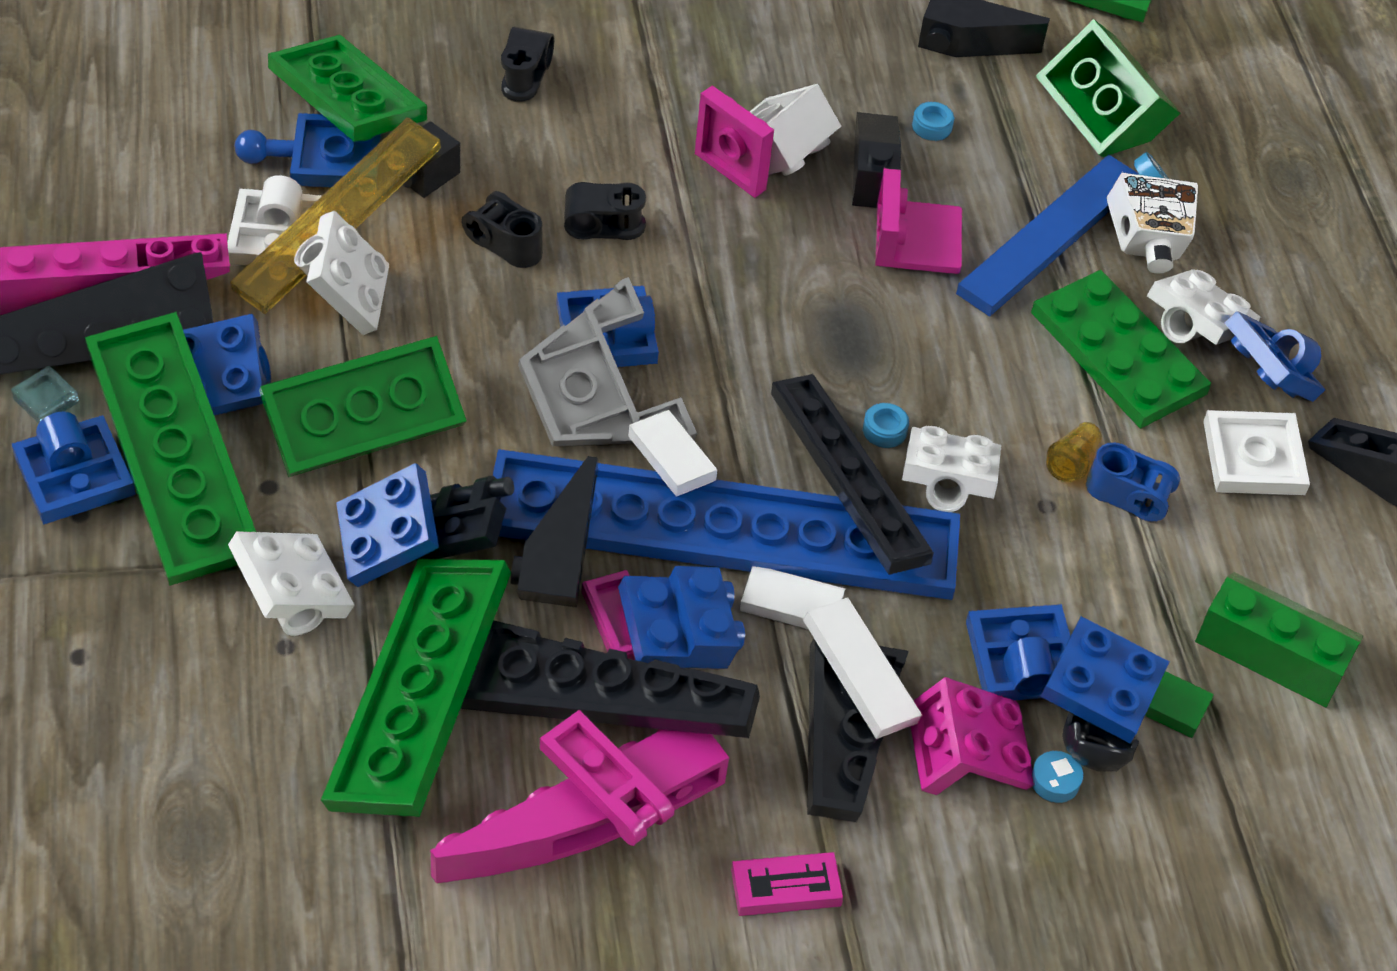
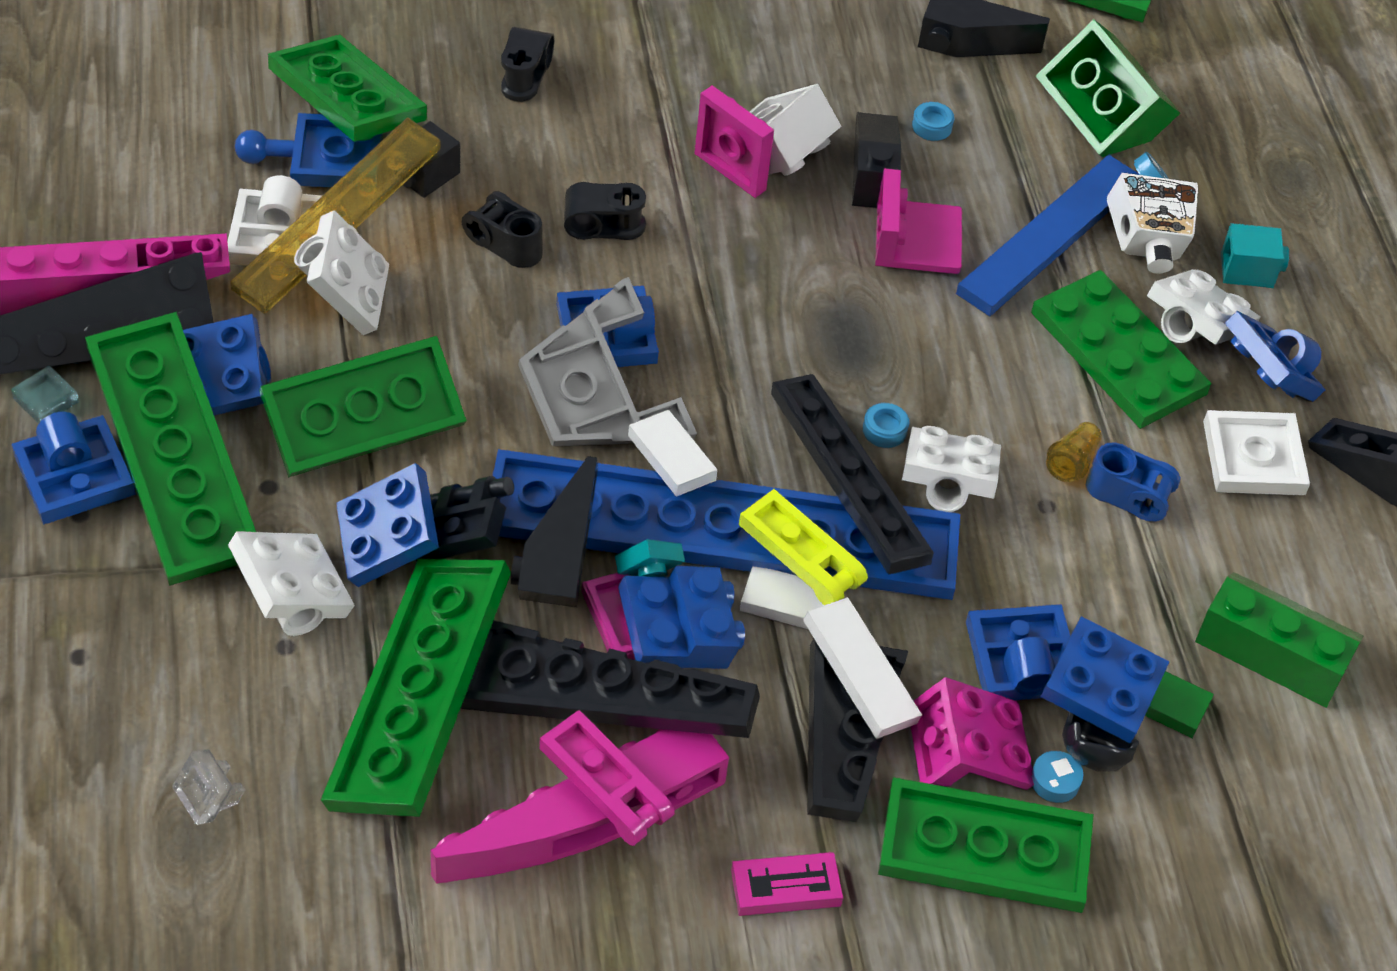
(205, 787): none -> clear tile
(650, 558): none -> teal plate
(802, 547): none -> neon yellow plate
(987, 845): none -> green plate
(1253, 255): none -> teal brick

